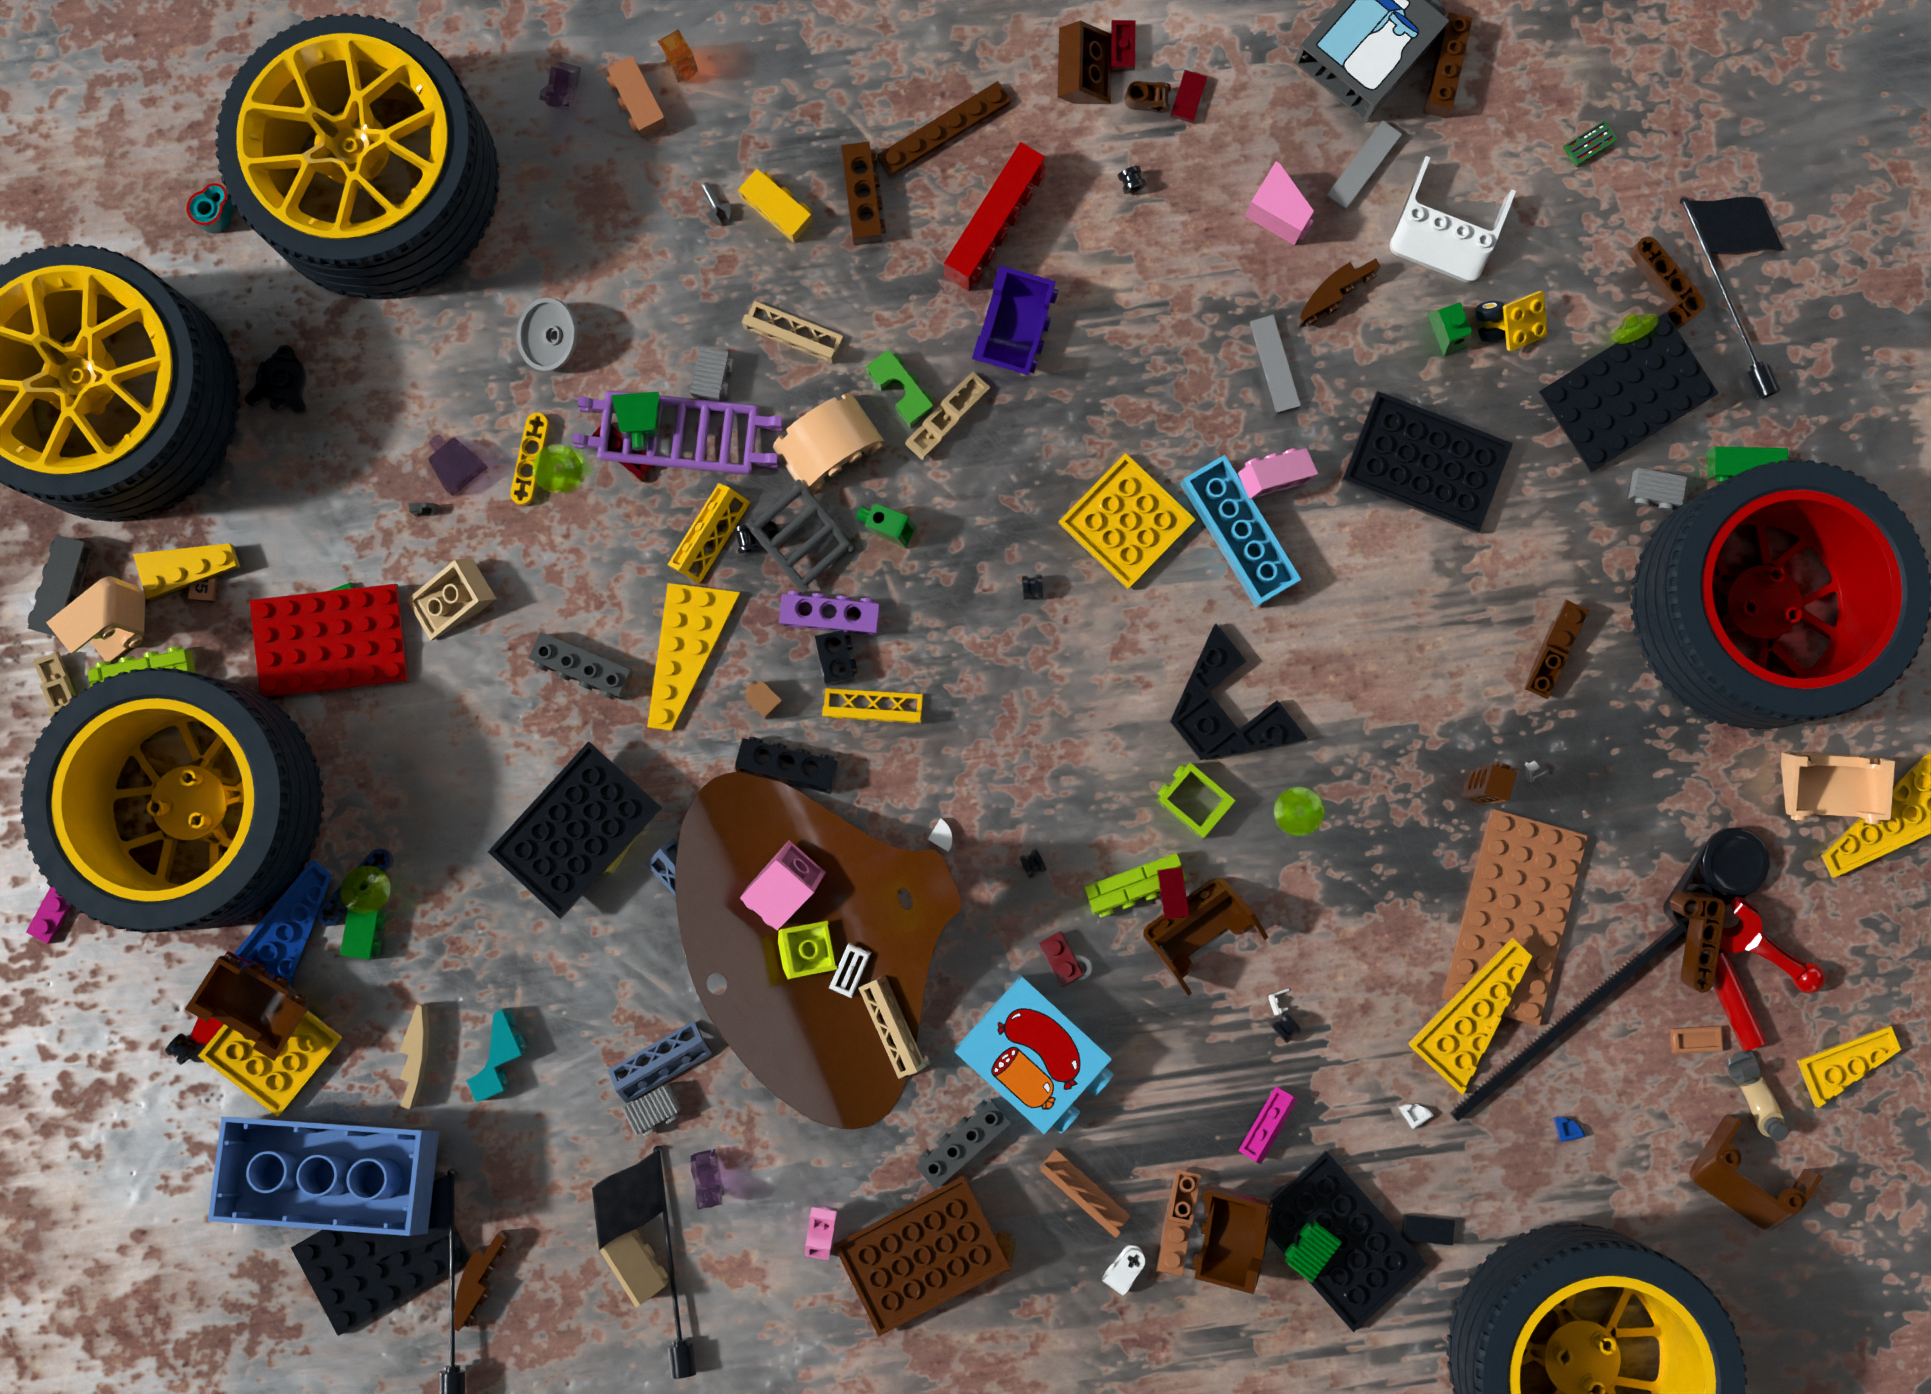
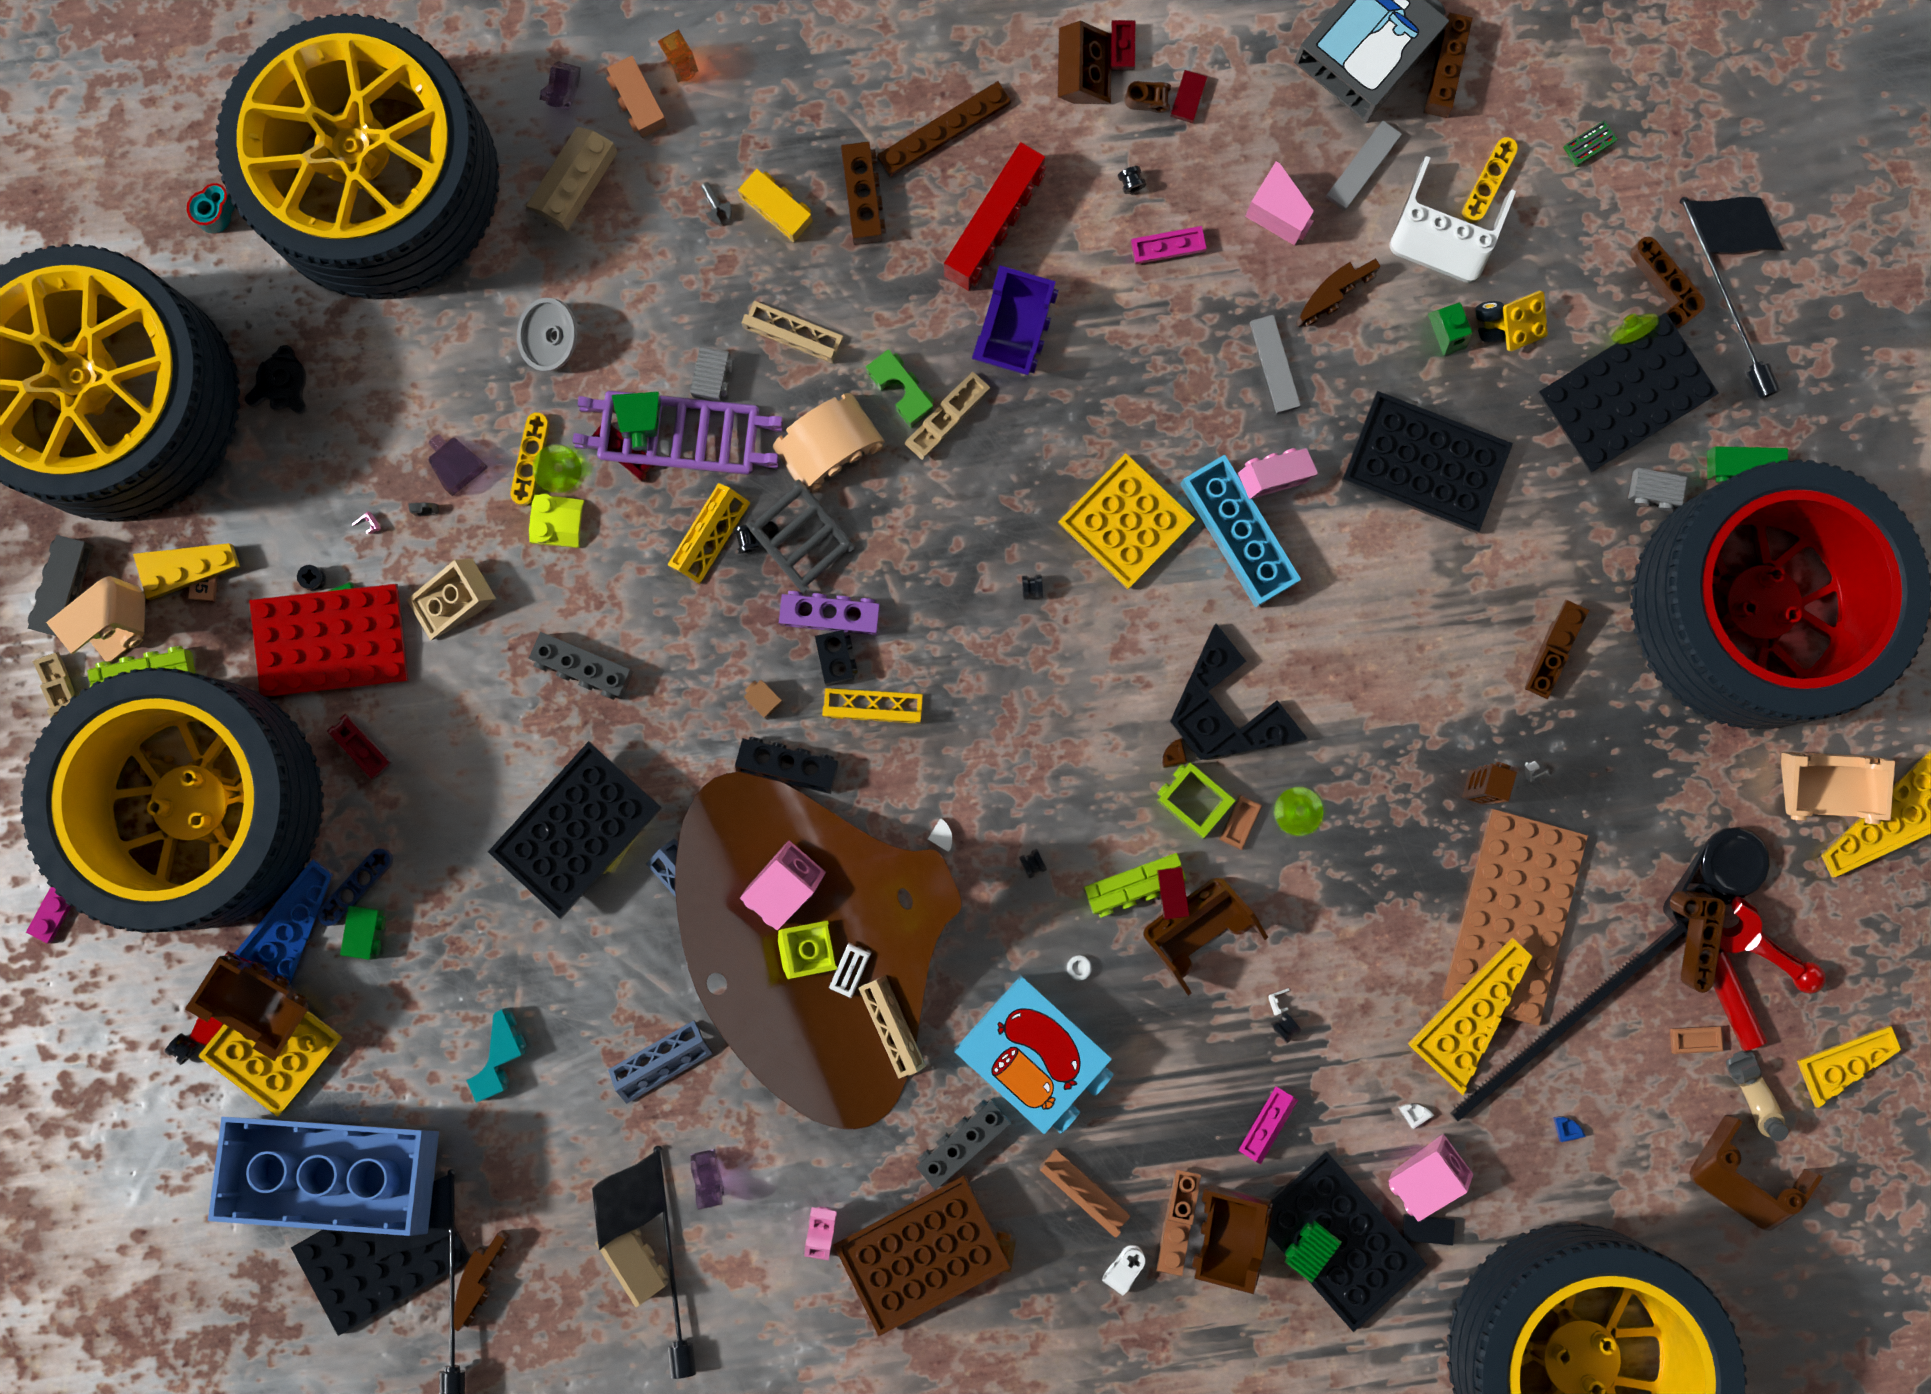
(313, 582): none -> black wheel
(359, 747): none -> dark red plate
(369, 517): none -> bright pink piece
(370, 899): clear neon green dish -> none
(416, 1047): tan slope -> none
(555, 521): none -> neon yellow slope
(572, 177): none -> tan slope
(652, 1109): light grey brick -> none
(687, 638): yellow wing -> none
(887, 524): green torso -> none
(1062, 959): dark red plate -> none
(1168, 245): none -> dark pink plate
(1174, 754): none -> reddish brown tile
(1240, 822): none -> nougat tile
(1431, 1178): none -> bright pink slope
(1489, 180): none -> yellow beam

